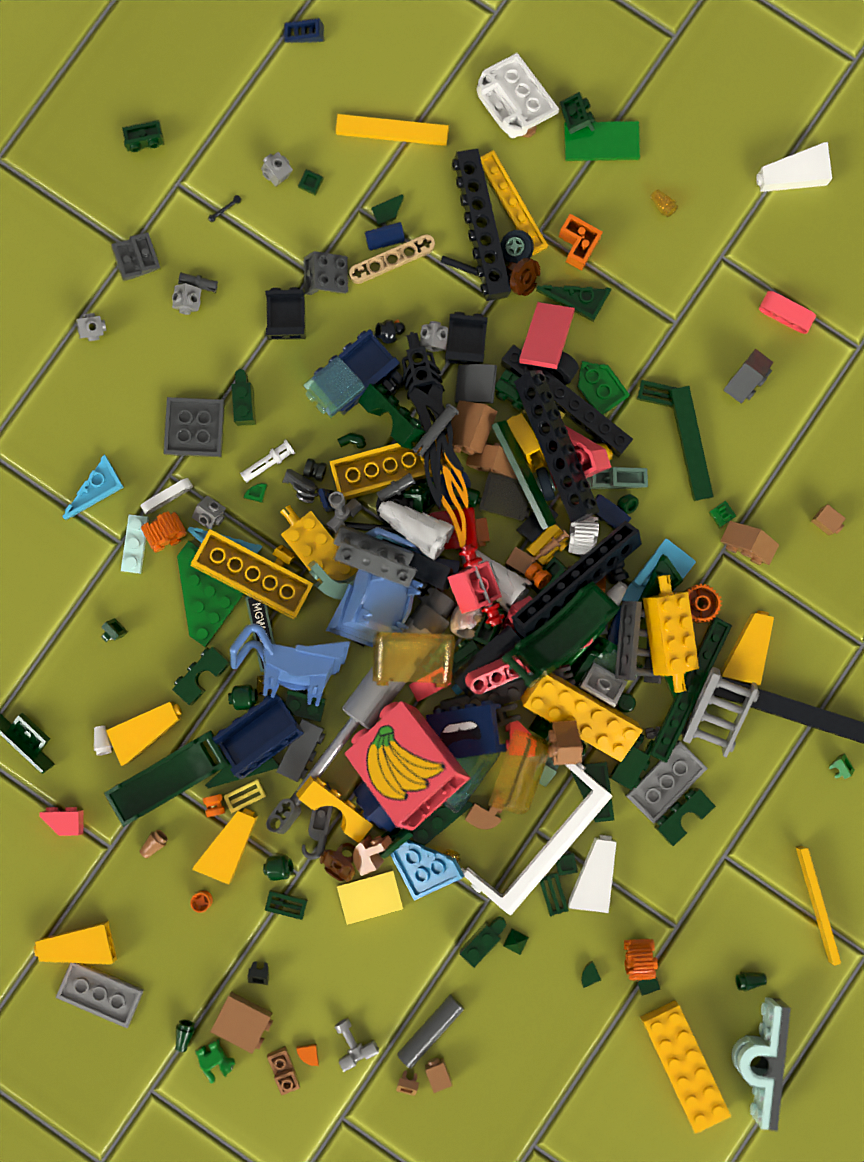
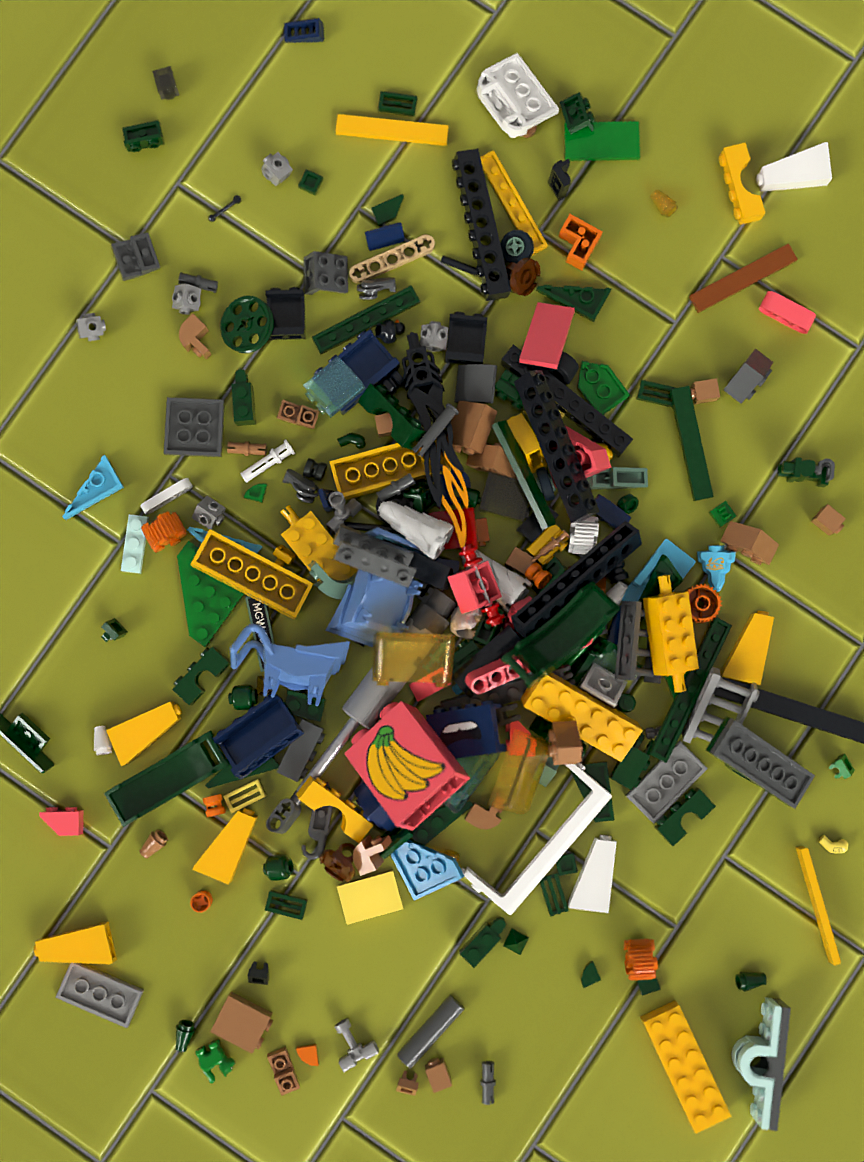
(166, 83): none -> clear smoke brick
(190, 335): none -> medium nougat brick
(239, 321): none -> dark green wedge
(246, 448): none -> medium nougat pin
(297, 414): none -> medium nougat slope
(366, 319): none -> dark green tile
(371, 286): none -> dark grey piece
(384, 424): none -> medium nougat brick
(395, 110): none -> dark green tile
(488, 1082): none -> dark grey pin
(559, 179): none -> black bracket
(705, 391): none -> medium nougat brick
(716, 563): none -> medium azure rock
(743, 278): none -> dark orange tile
(747, 205): none -> yellow arch
(759, 762): none -> dark grey piece
(807, 470): none -> dark green hips
(833, 847): none -> light yellow arm

